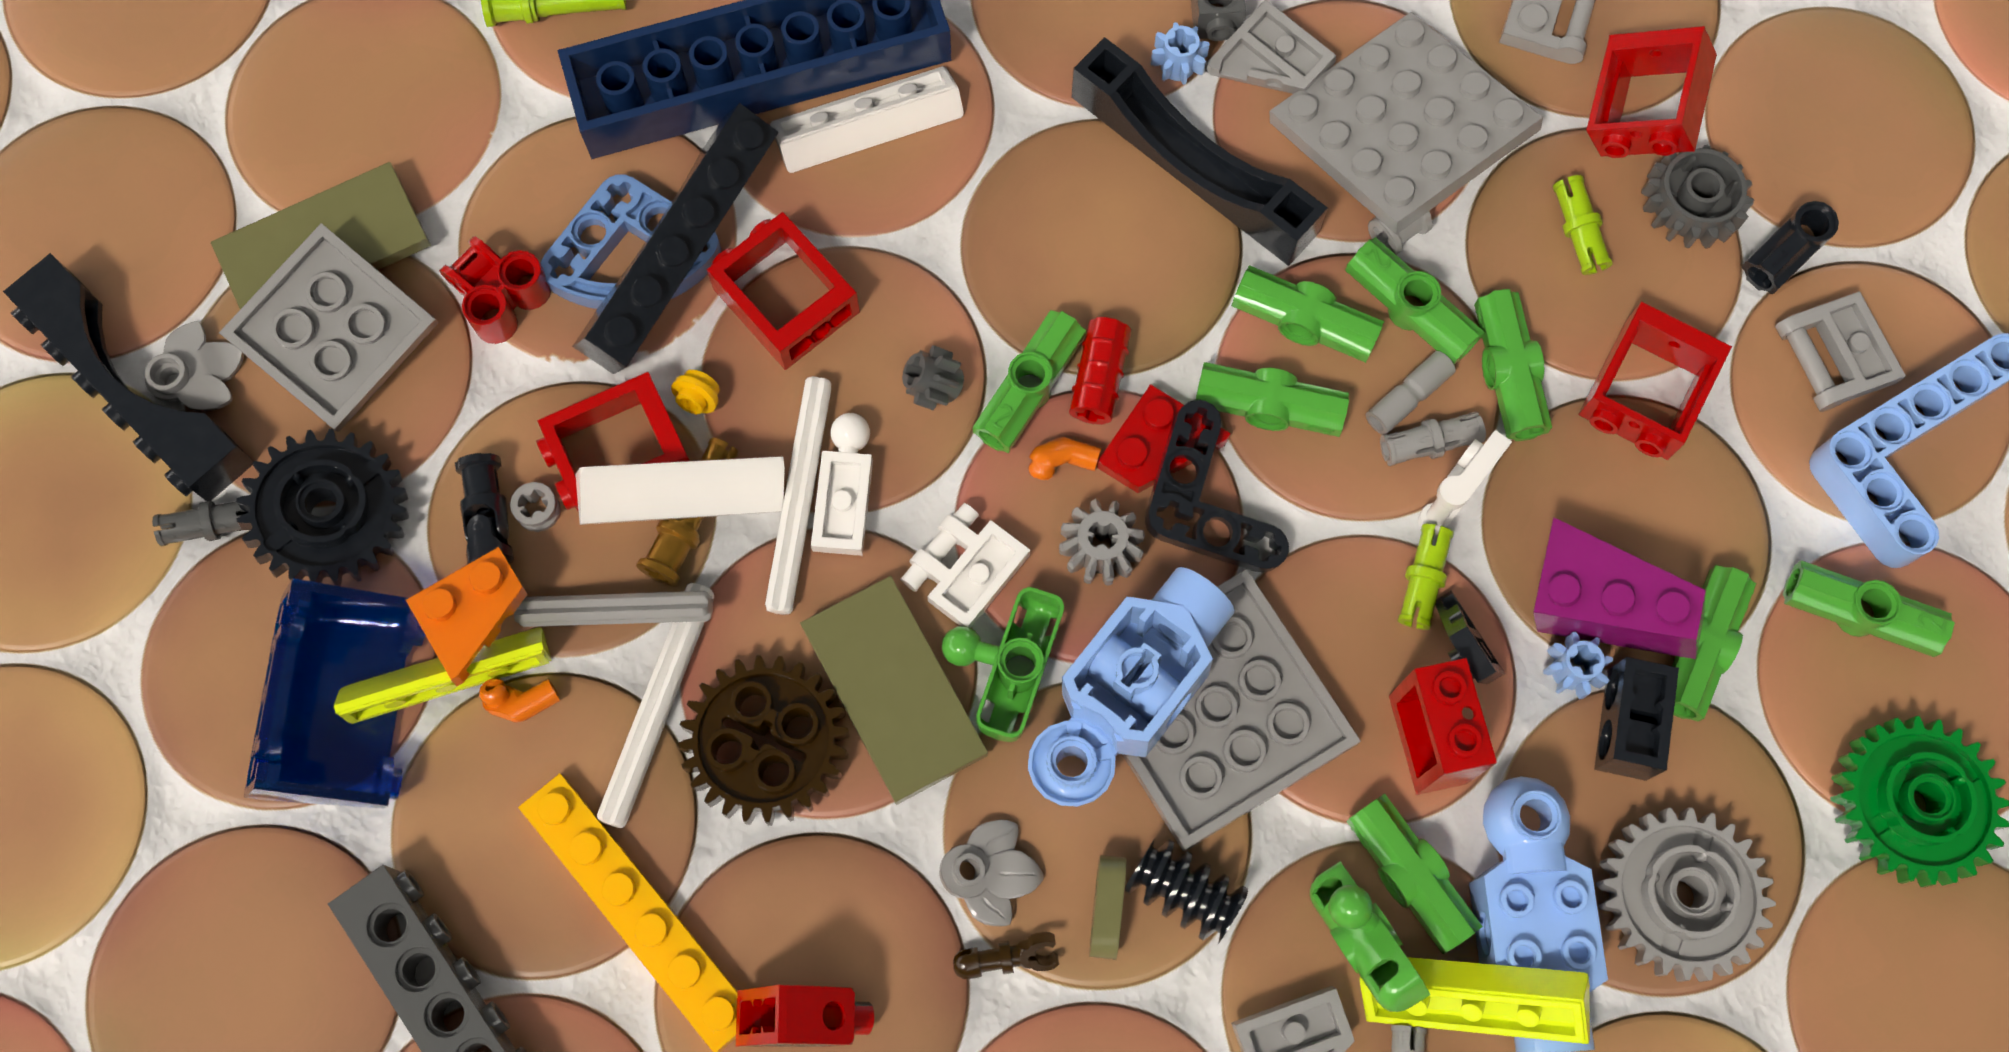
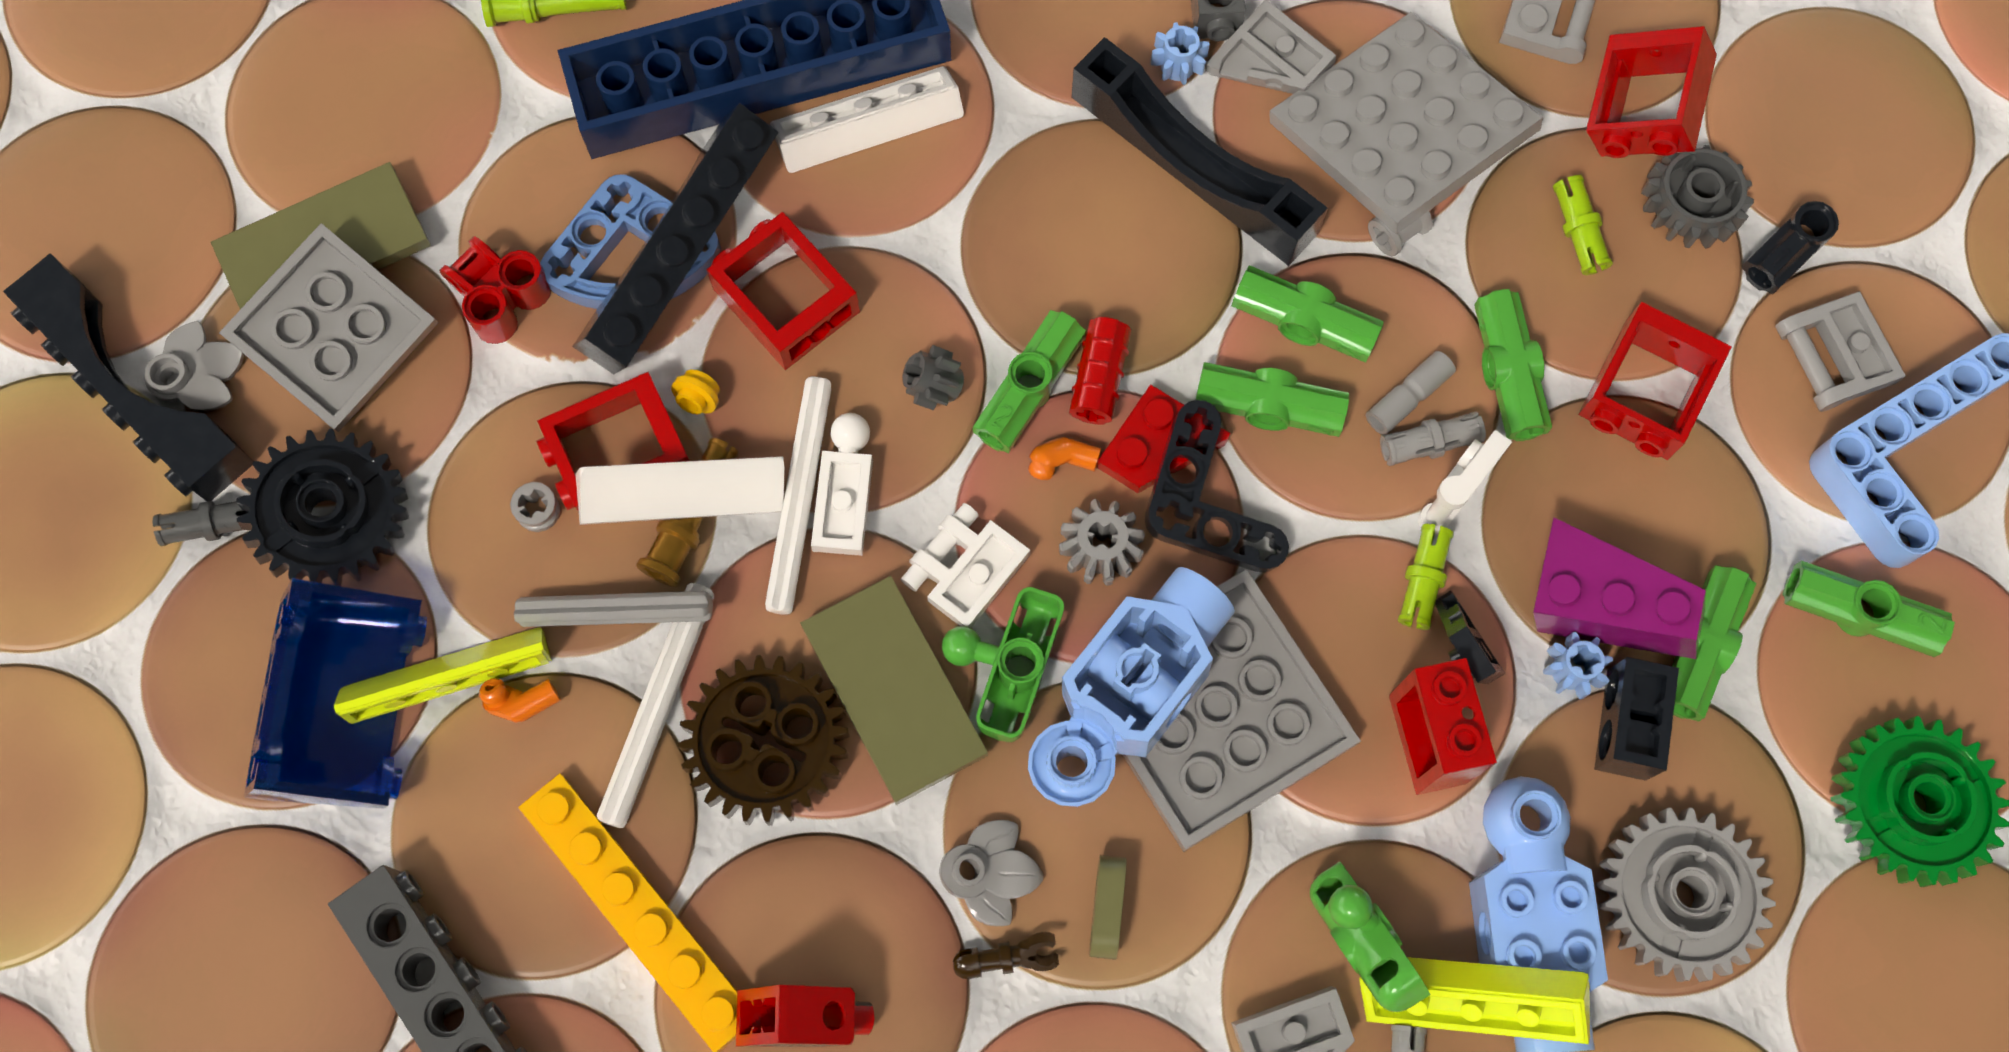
(467, 610): orange wing -> none
(480, 503): black piece -> none
(1187, 890): black piece -> none
(1392, 279): bright green piece -> none
(1414, 874): bright green piece -> none

